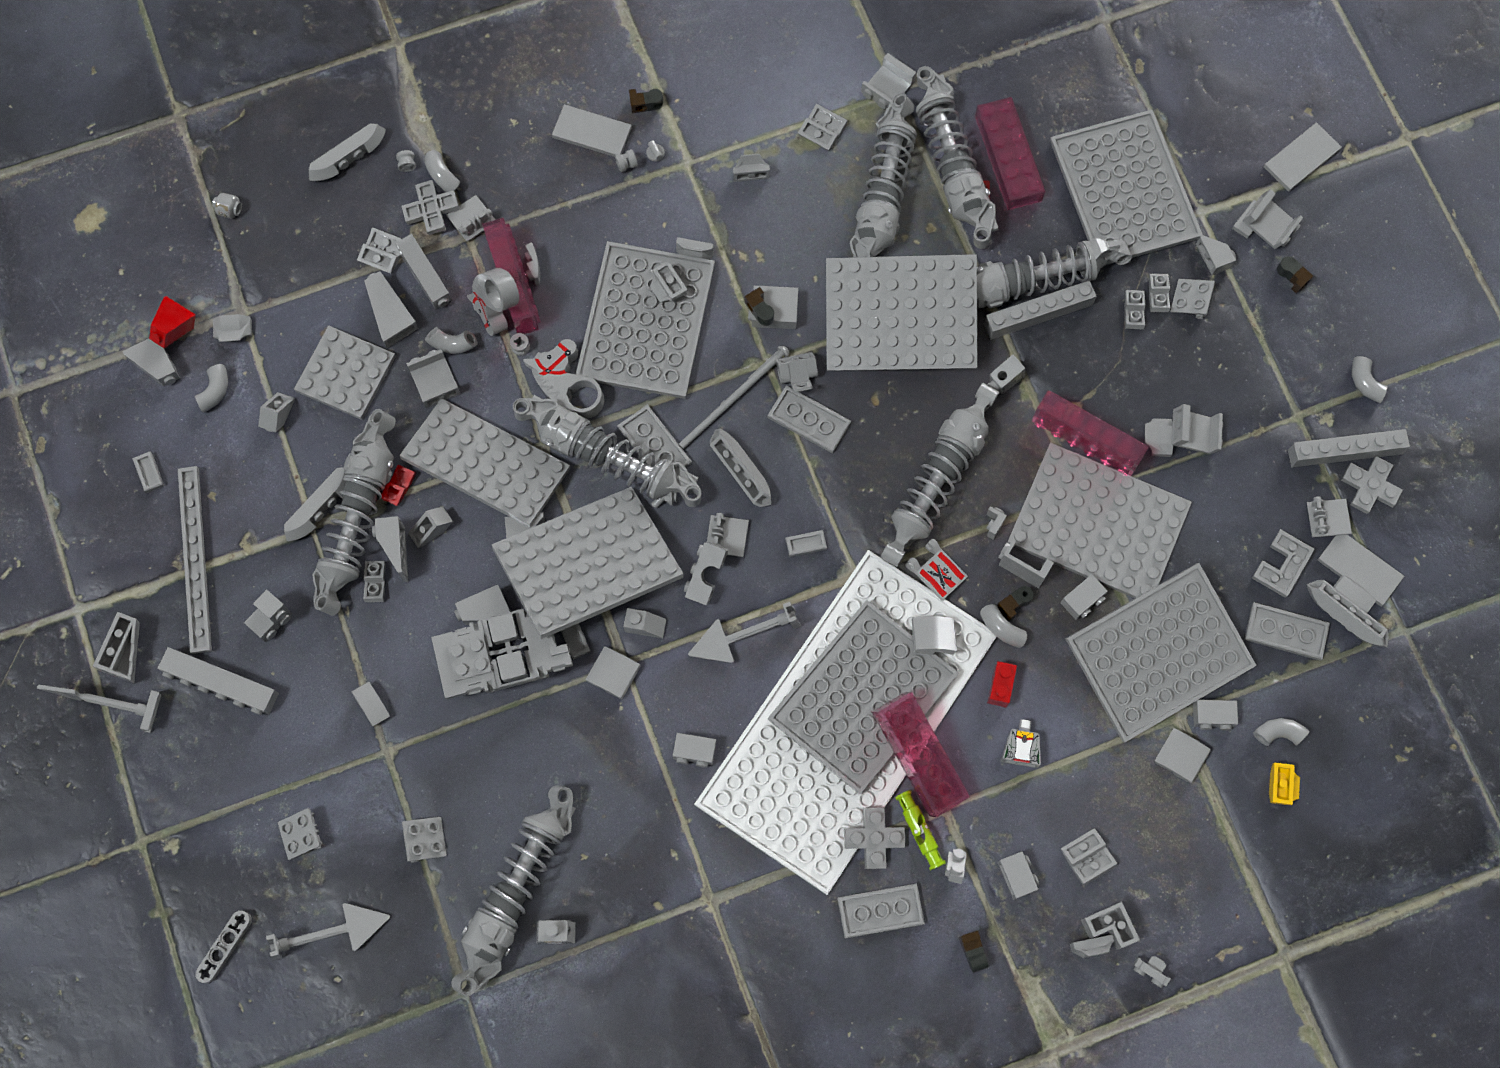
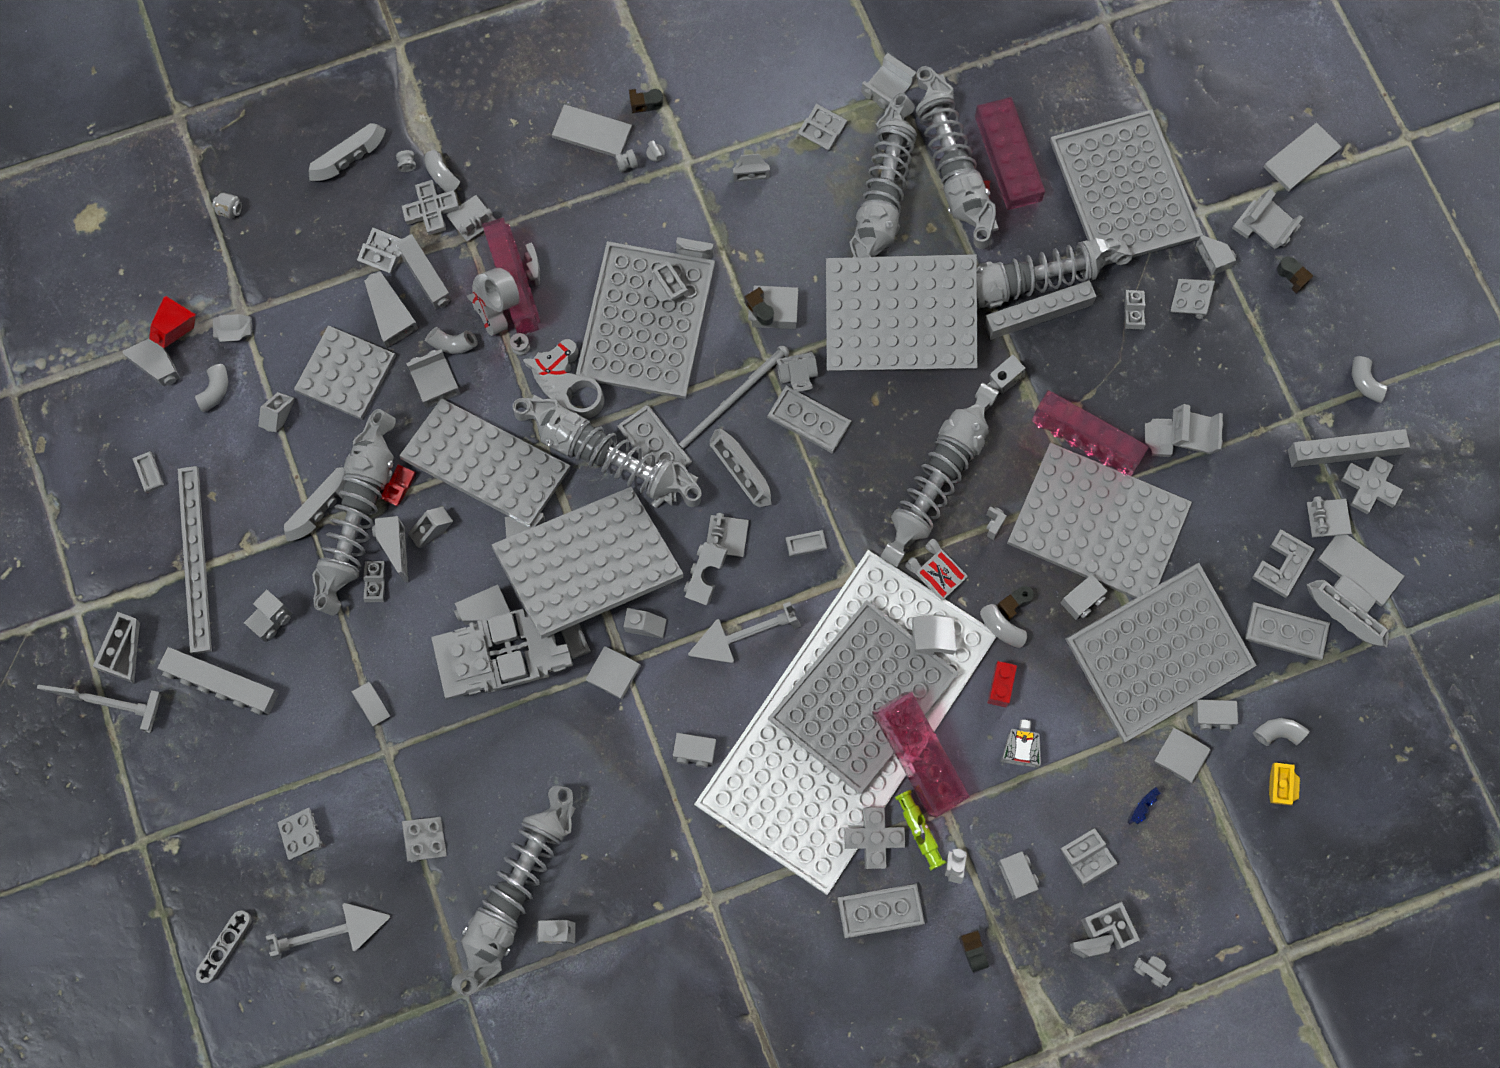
(1022, 569): light grey panel -> none
(1139, 811): none -> clear blue slope
(1159, 292): light grey slope -> none

